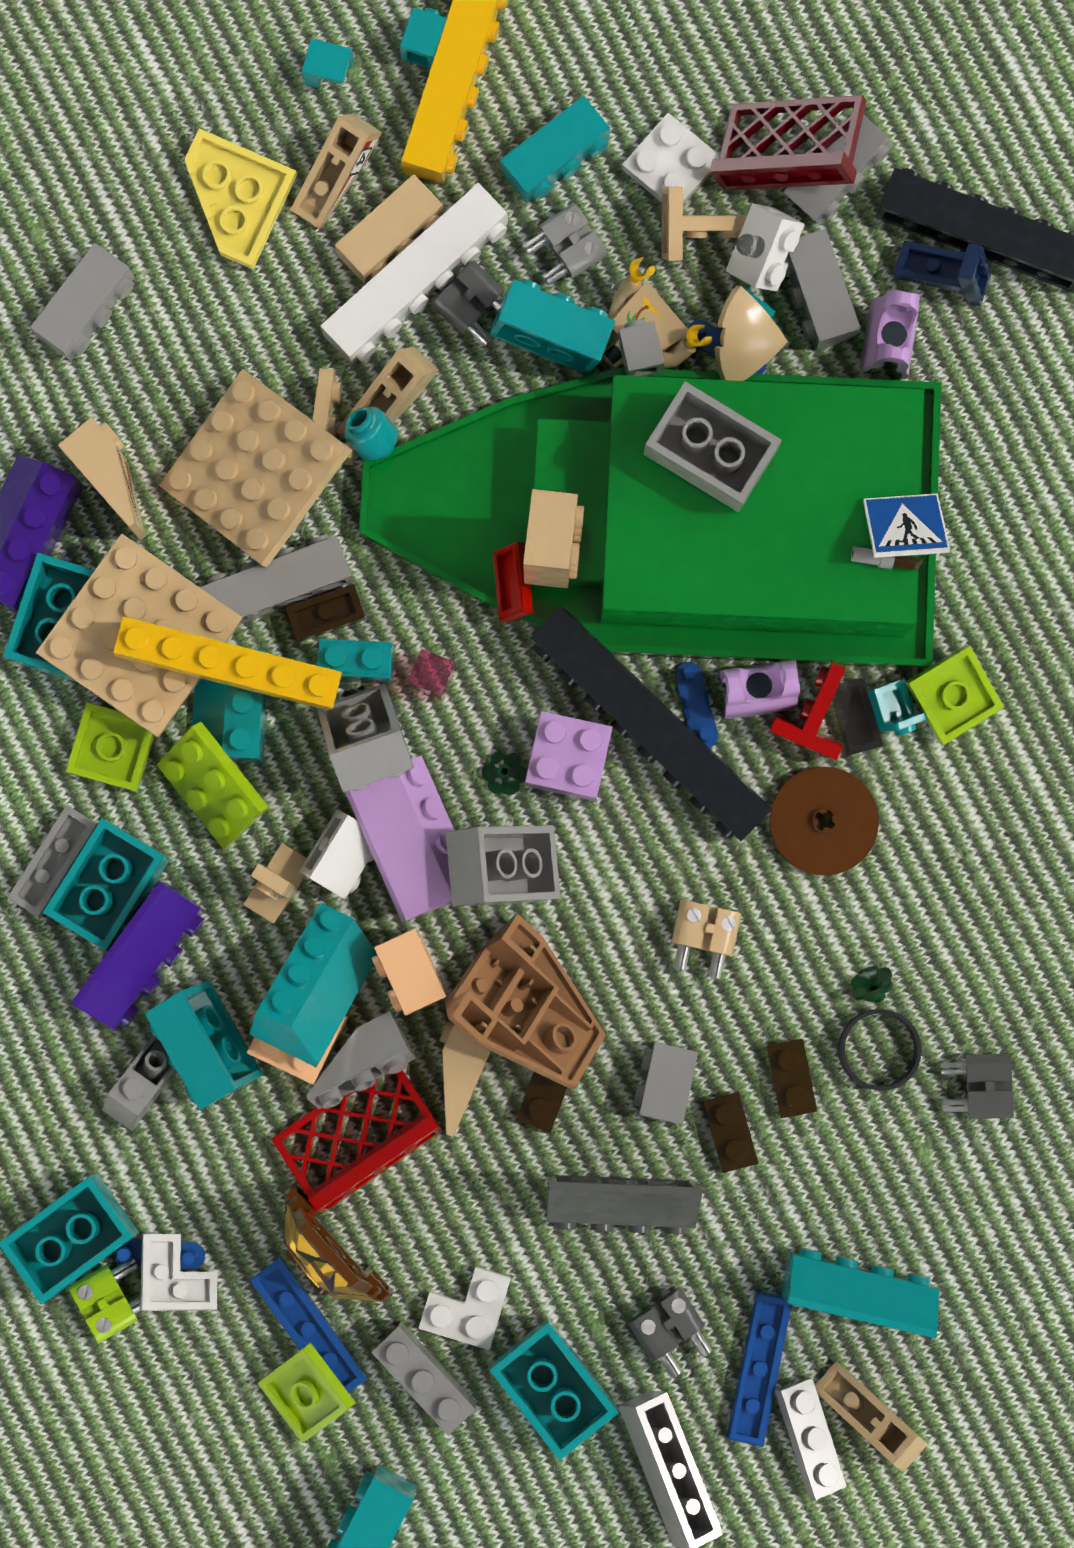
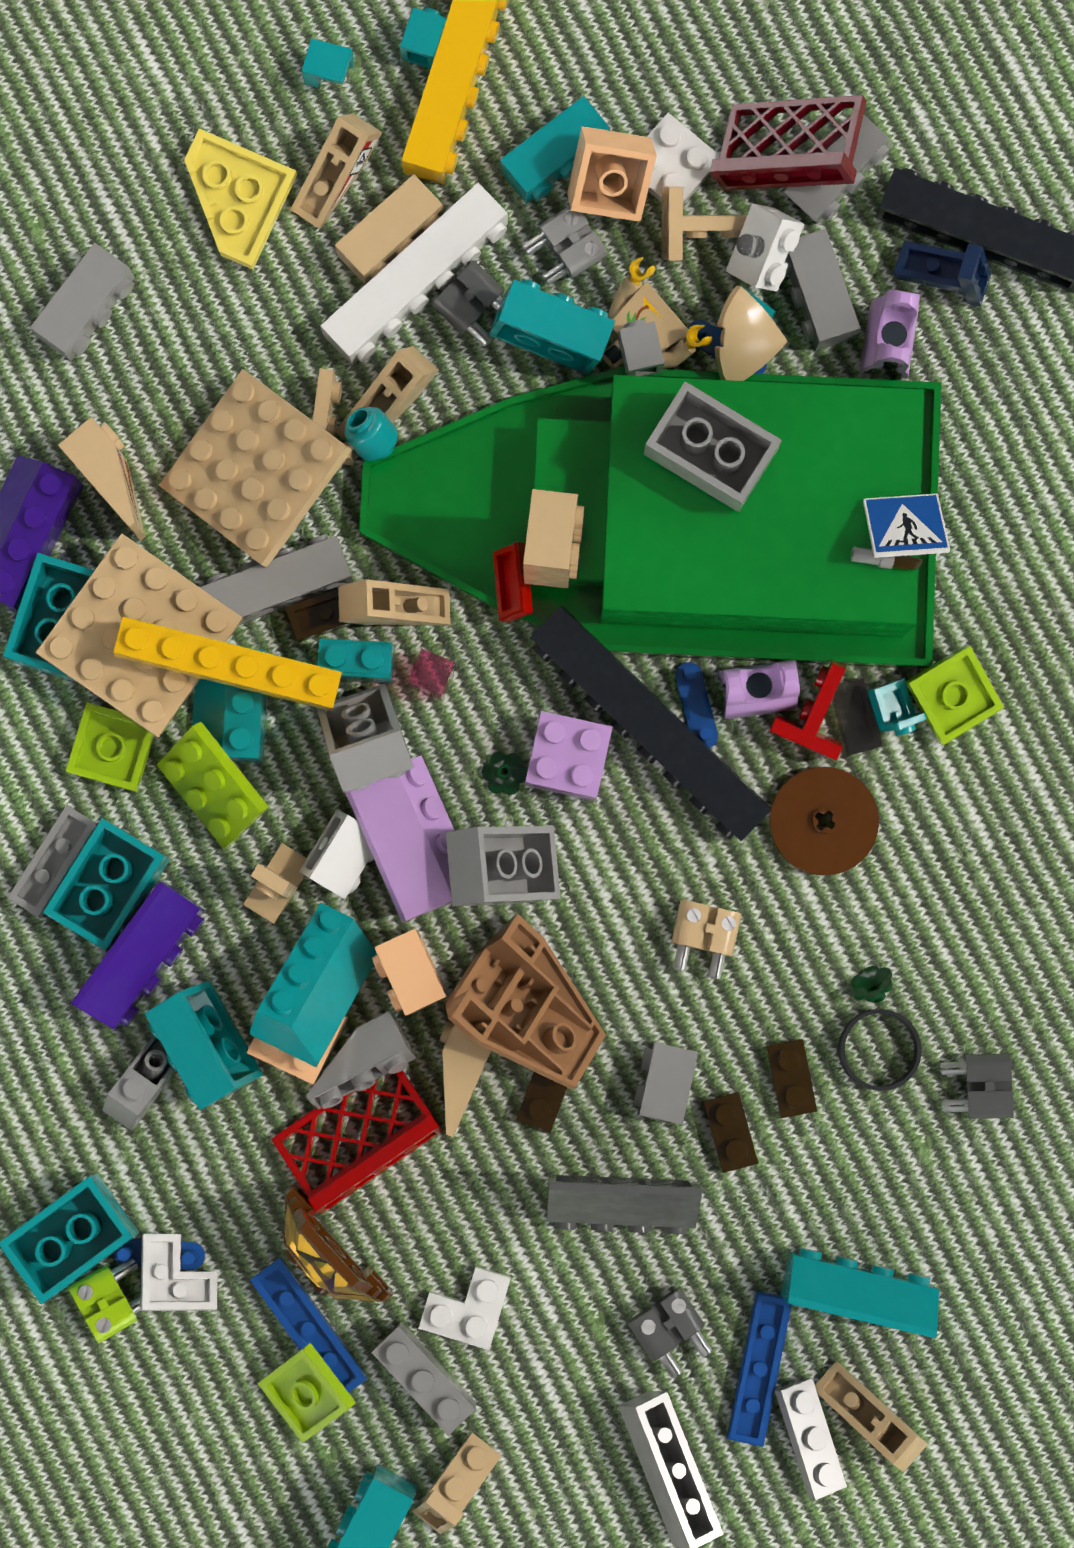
(393, 604): none -> tan slope
(457, 1484): none -> tan bracket
(553, 1389): teal brick -> none
(611, 174): none -> light nougat brick

